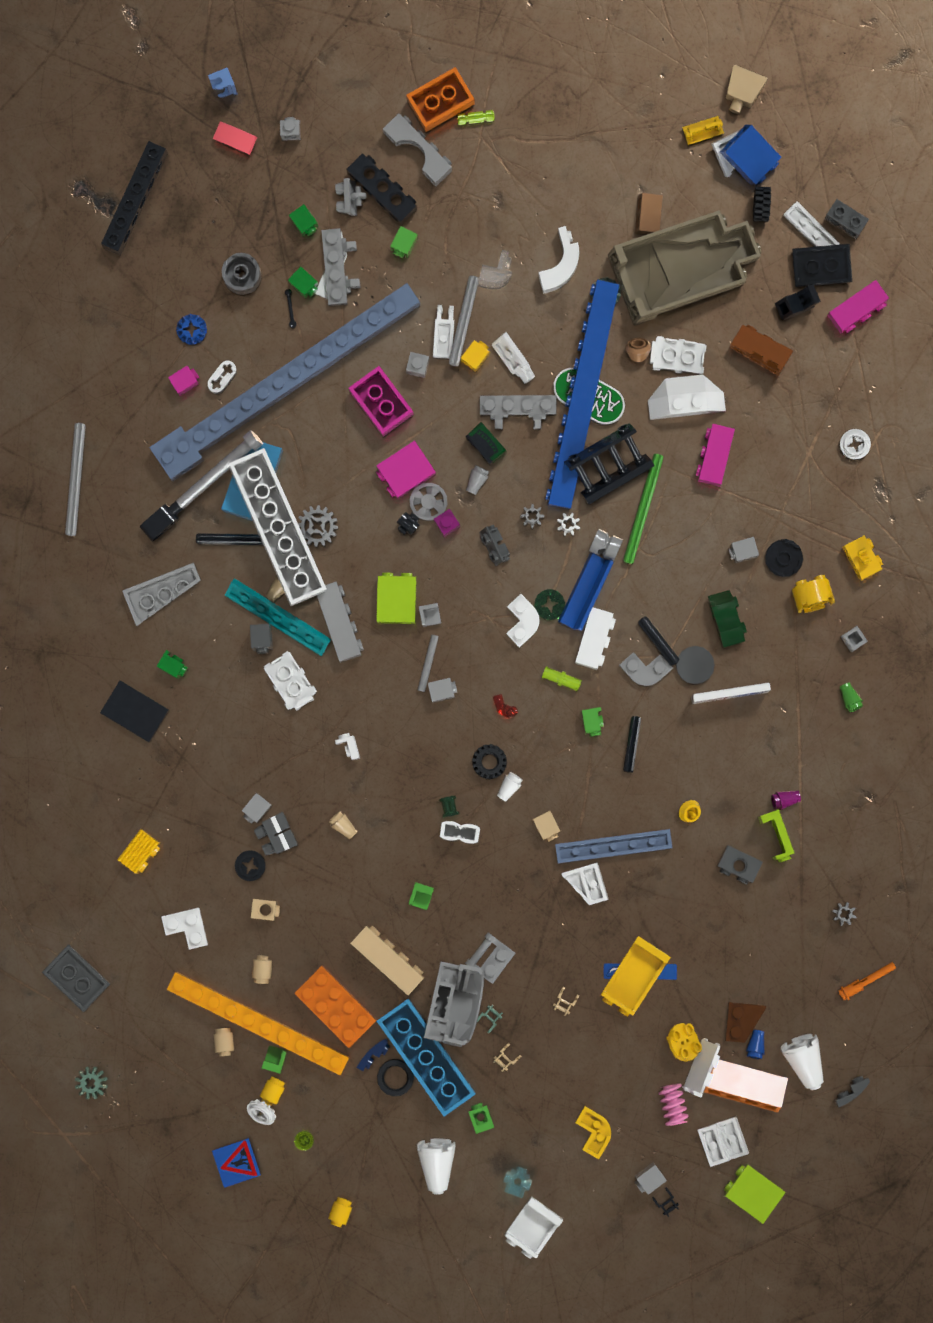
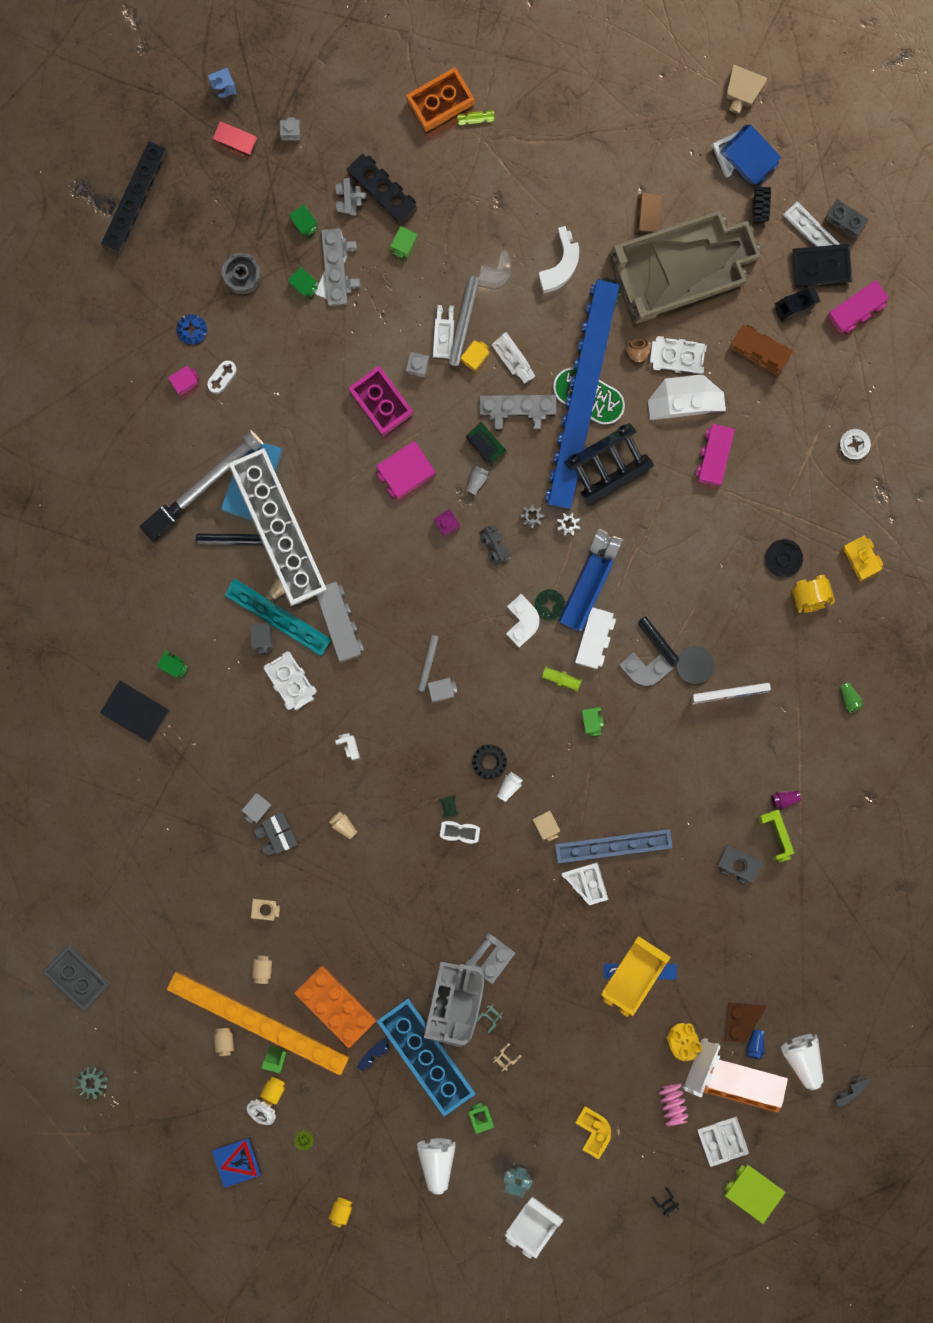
(75, 479): light grey axle -> none
(139, 851): yellow brick -> none
(155, 593): light grey wing -> none
(182, 450): sand blue piece -> none
(191, 923): white plate -> none
(241, 869): black gear -> none
(292, 323): black hinge -> none
(324, 520): light grey gear -> none
(387, 960): tan brick -> none
(395, 1092): black tyre -> none
(396, 599): lime brick -> none
(401, 132): light grey arch -> none
(408, 523): black gear -> none
(421, 896): bright green panel -> none
(428, 501): light grey piece -> none
(430, 615): light grey panel -> none
(504, 709): clear red arm -> none
(566, 1011): tan piece -> none
(632, 744): black axle -> none
(643, 509): bright green axle -> none
(649, 1179): light grey brick -> none
(689, 811): yellow hat -> none
(703, 130): yellow hinge -> none
(724, 611): dark green brick -> none
(743, 550): light grey brick -> none
(849, 915): light grey gear -> none
(854, 639): light grey brick -> none
(857, 986): orange pin -> none

